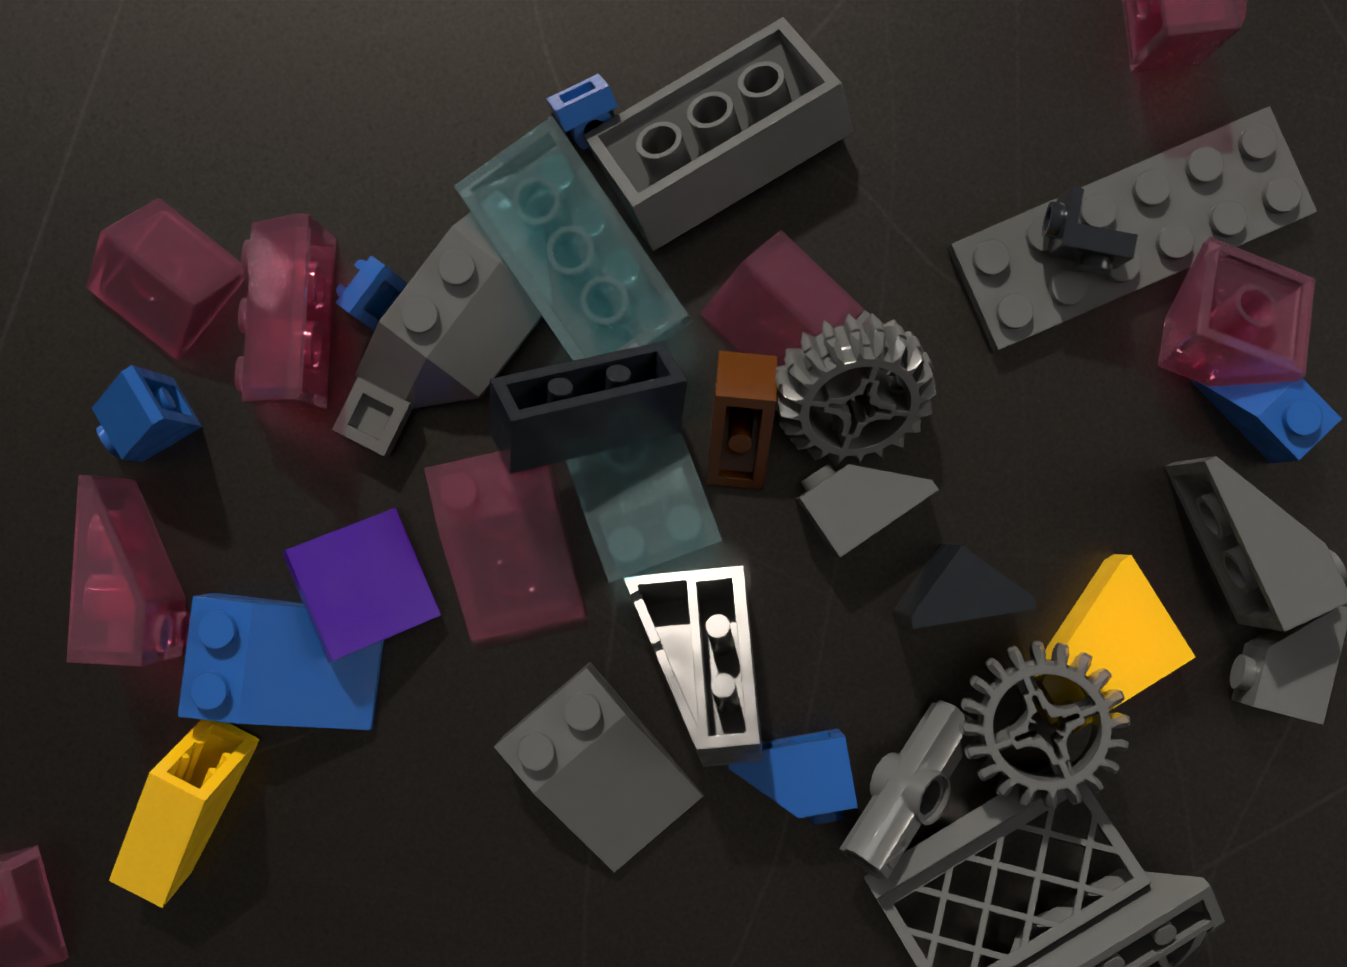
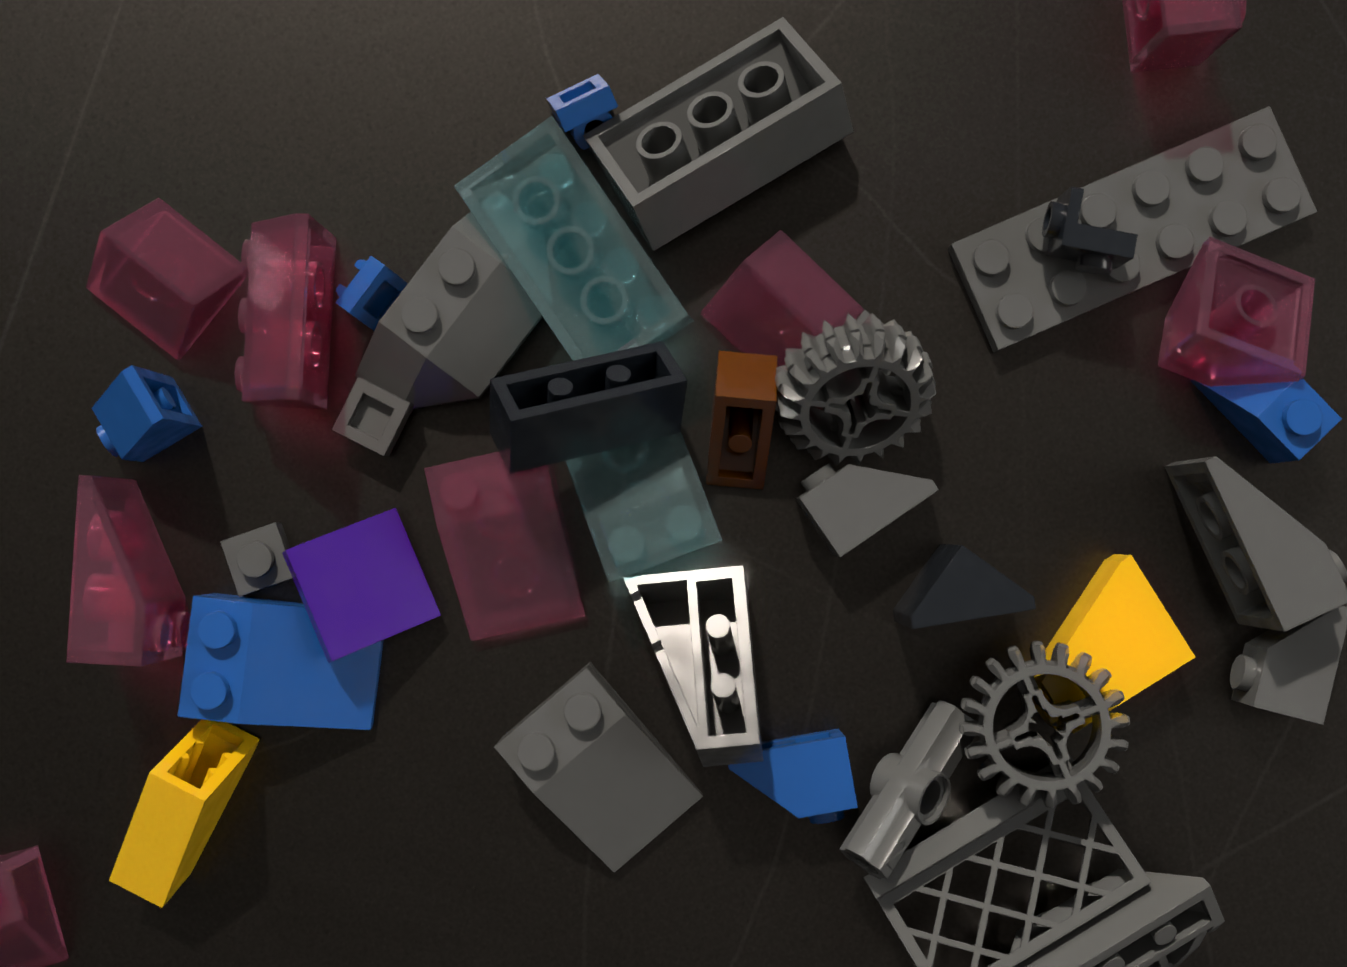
(257, 558): none -> dark grey plate

